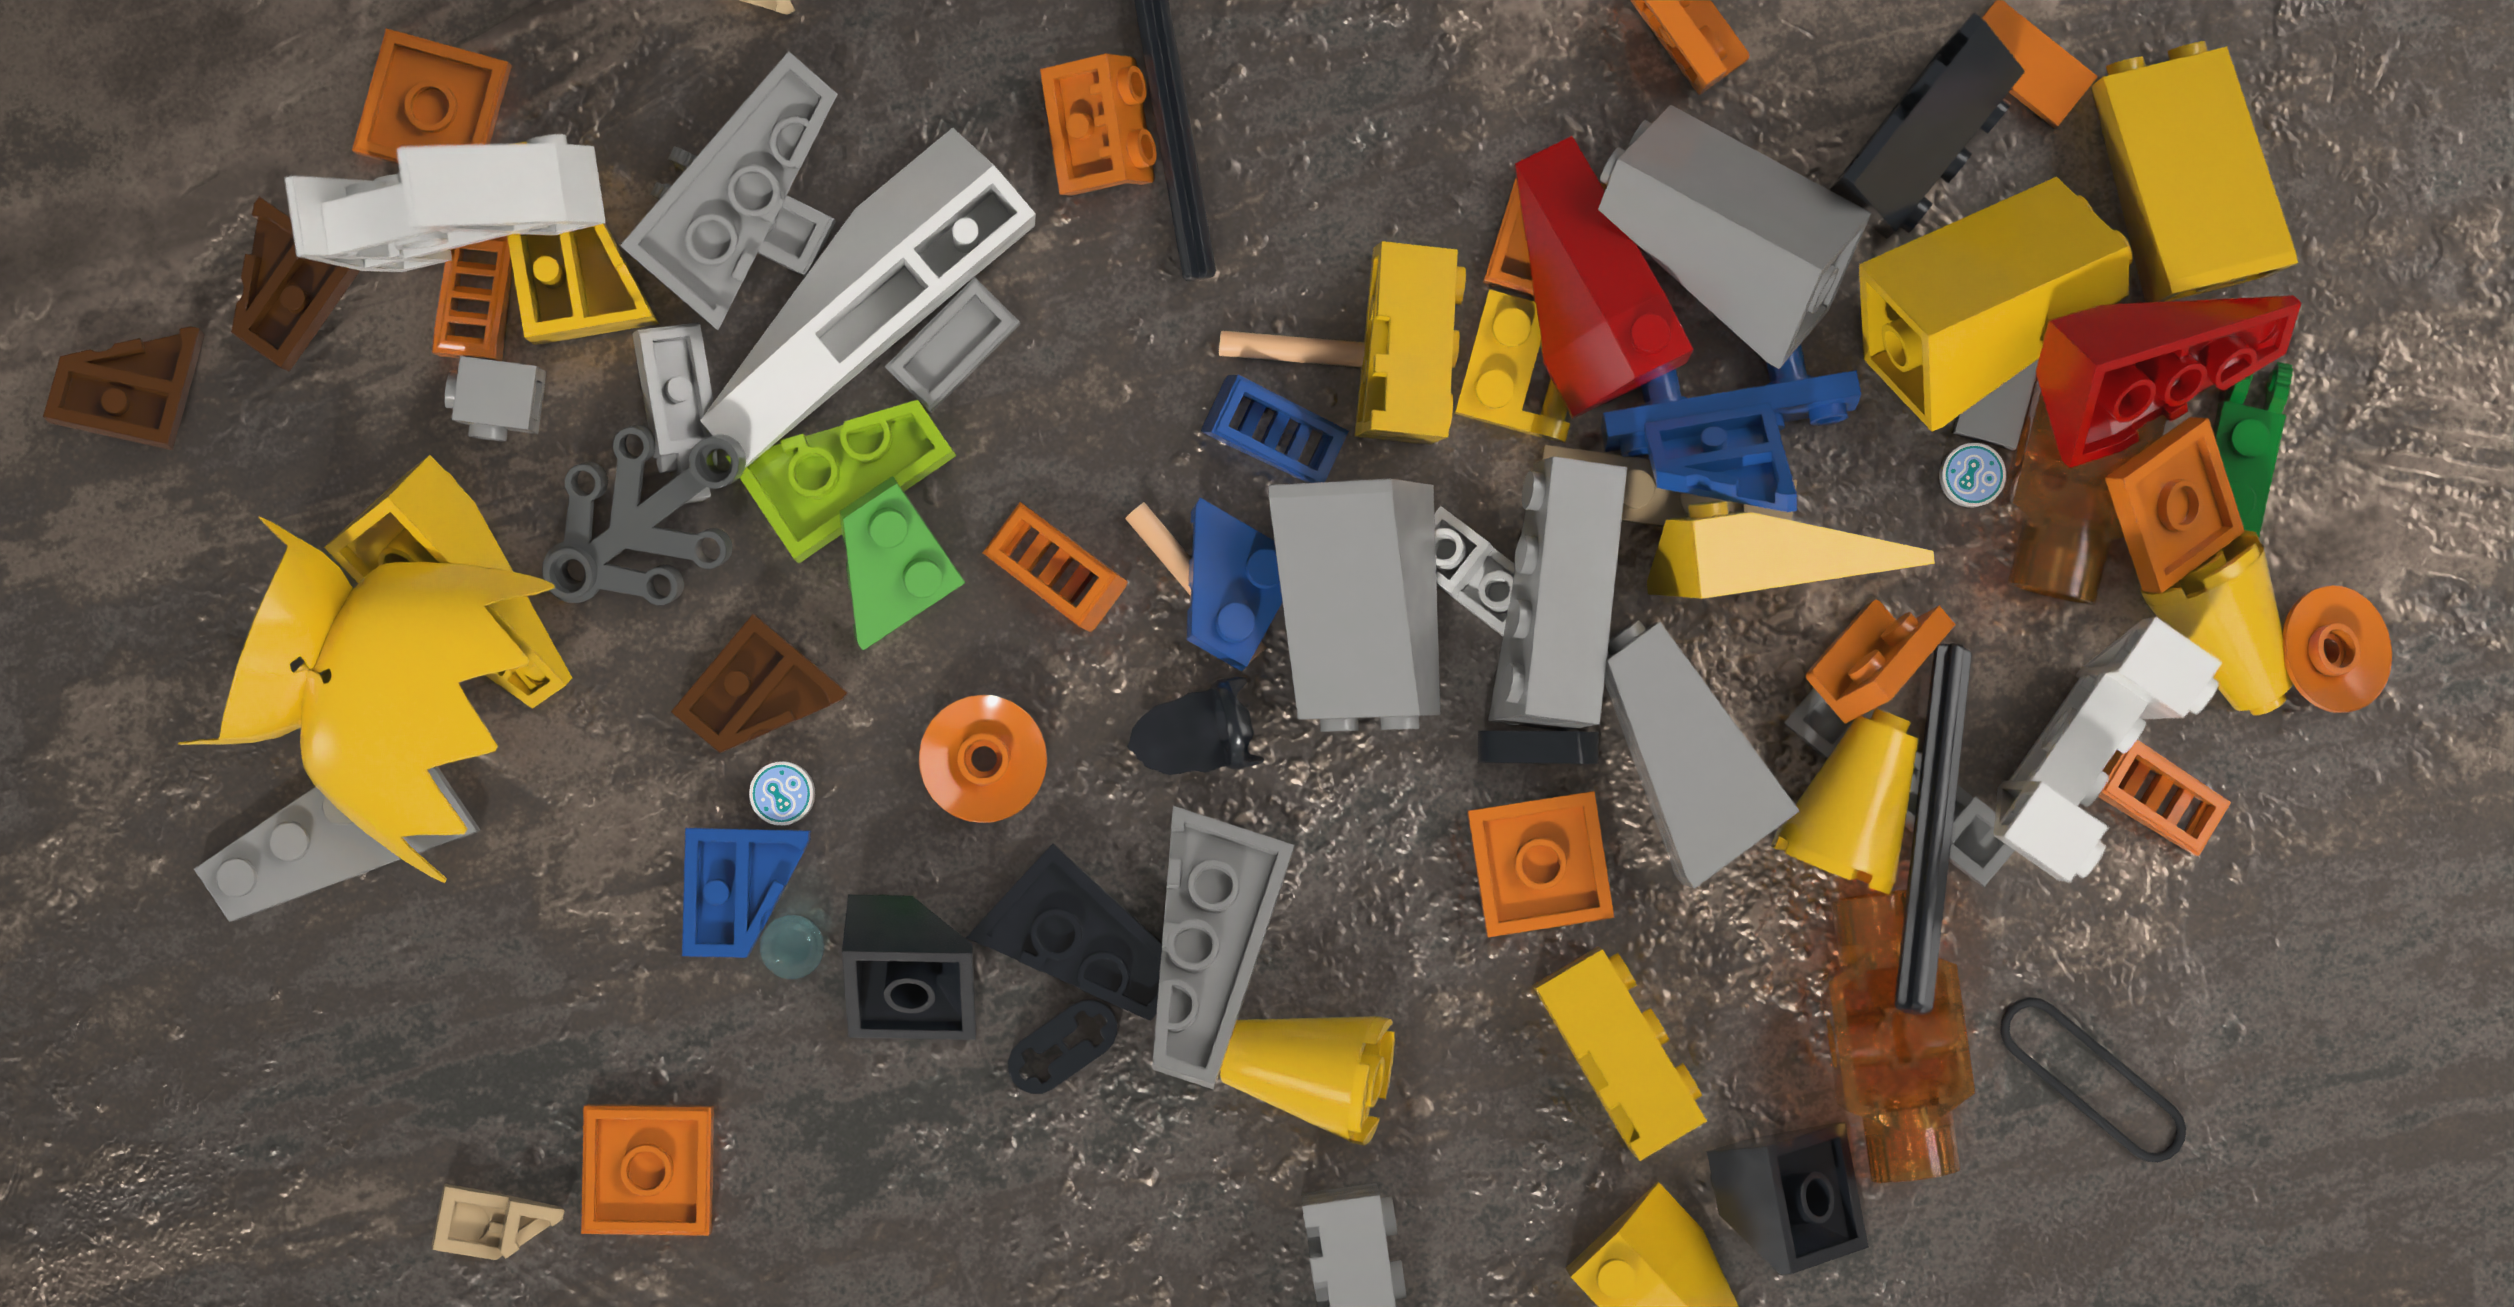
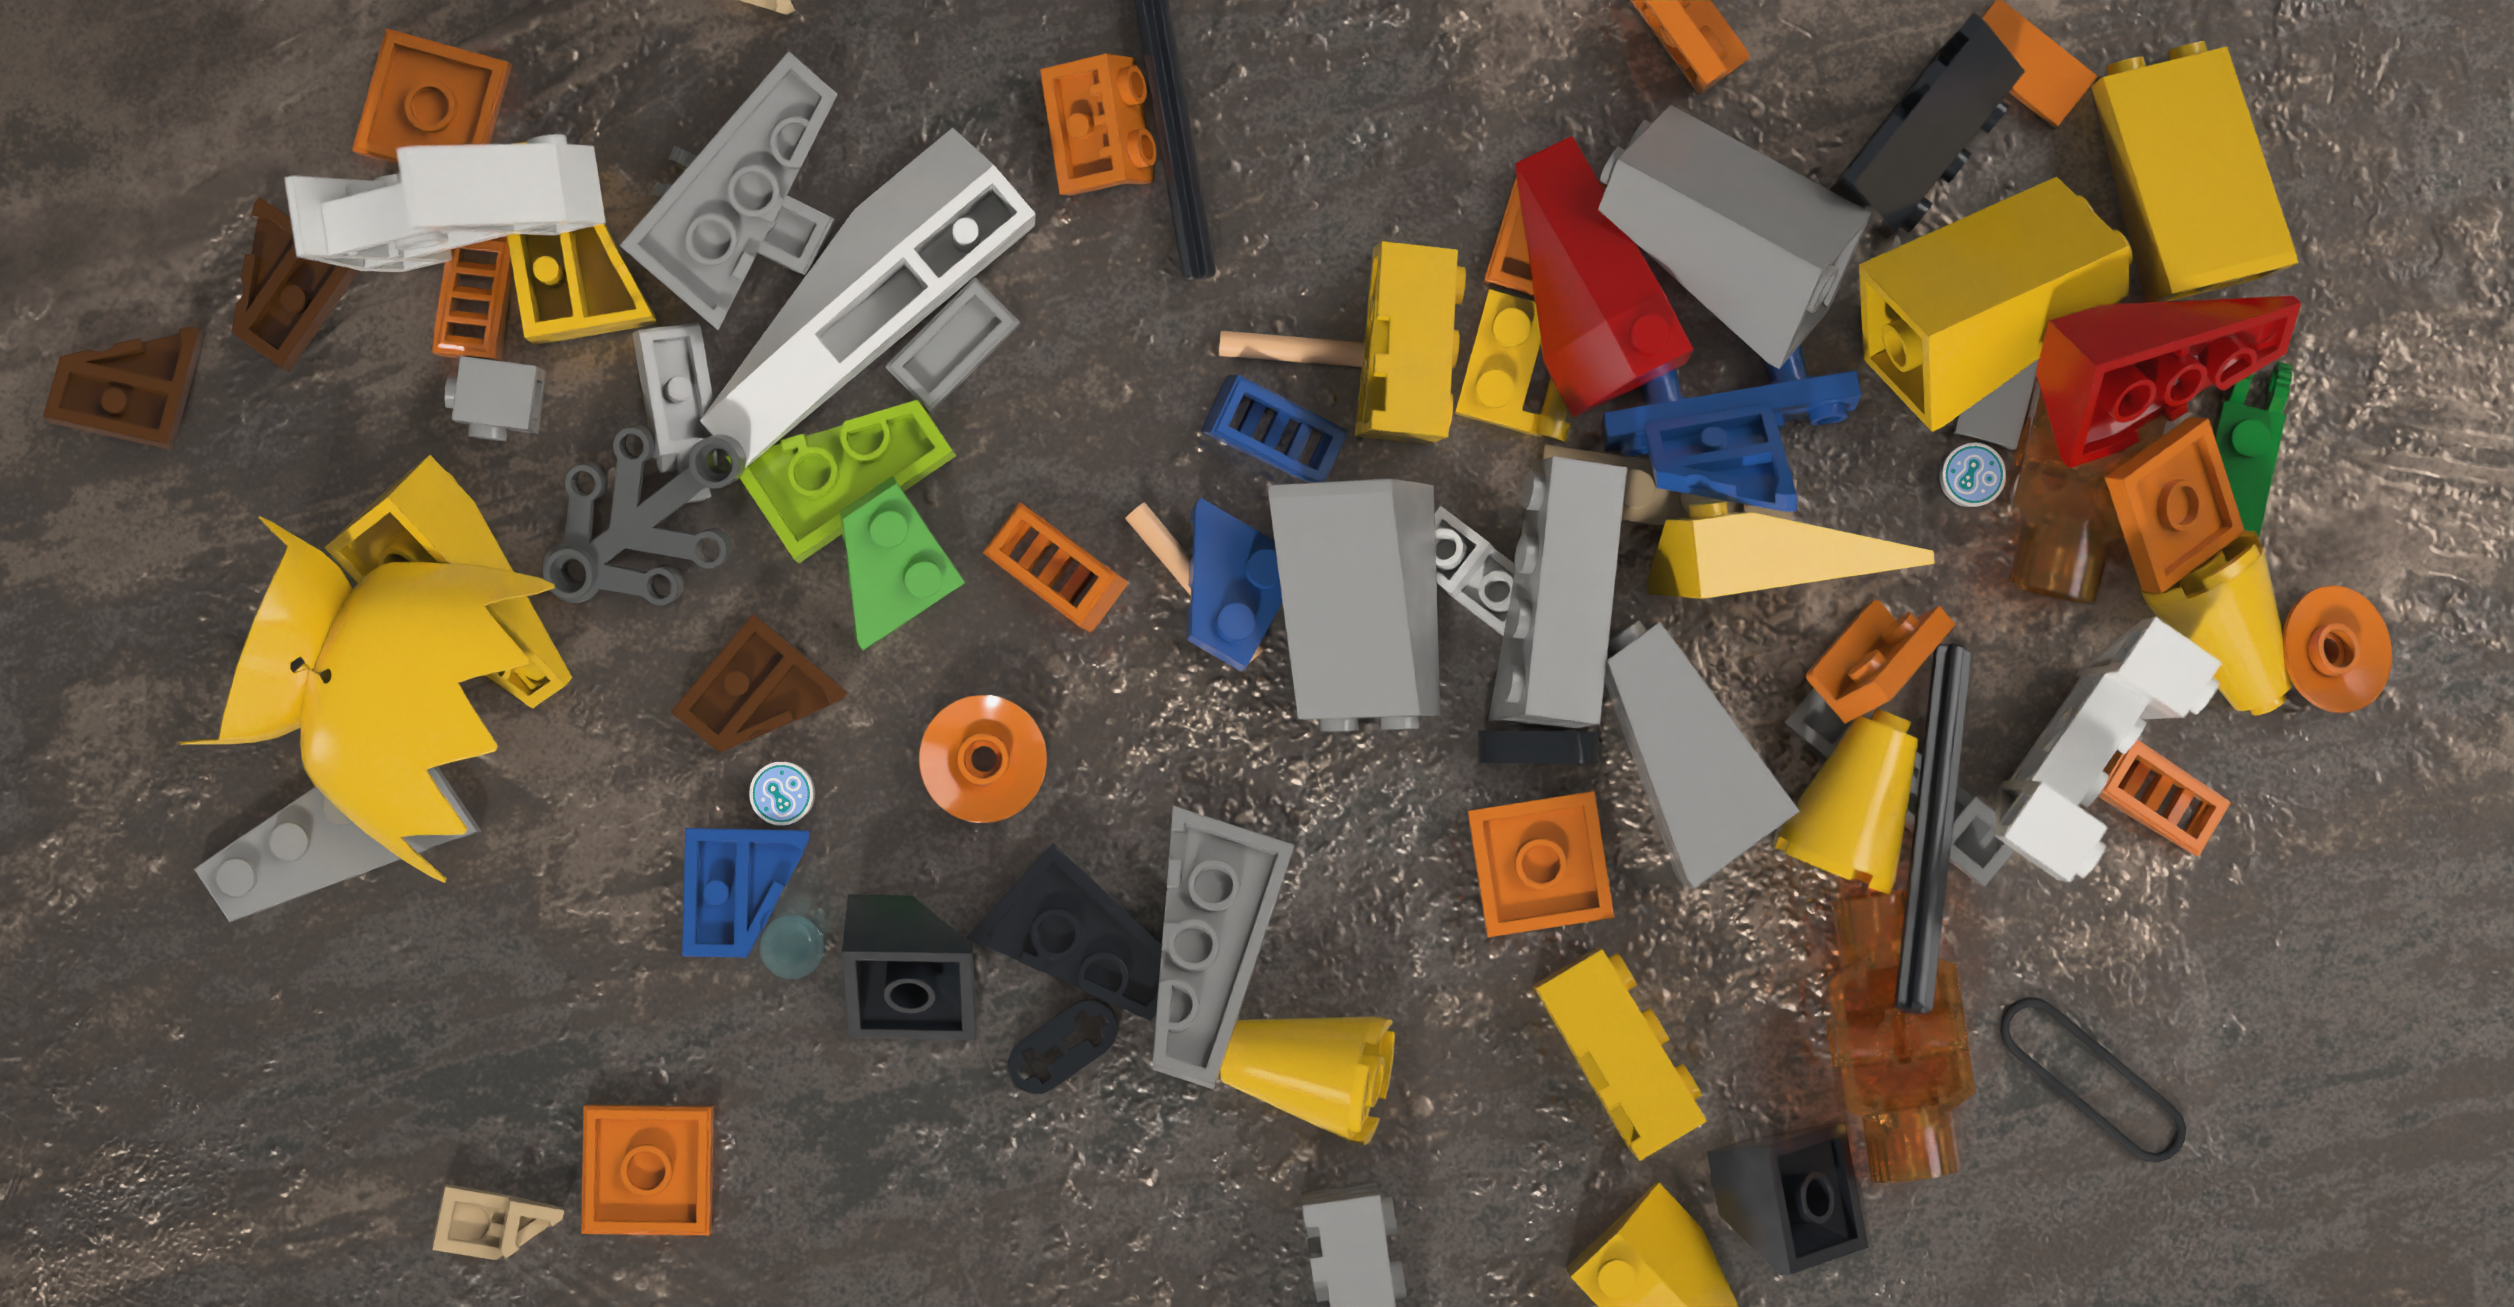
(1197, 732): black piece -> none

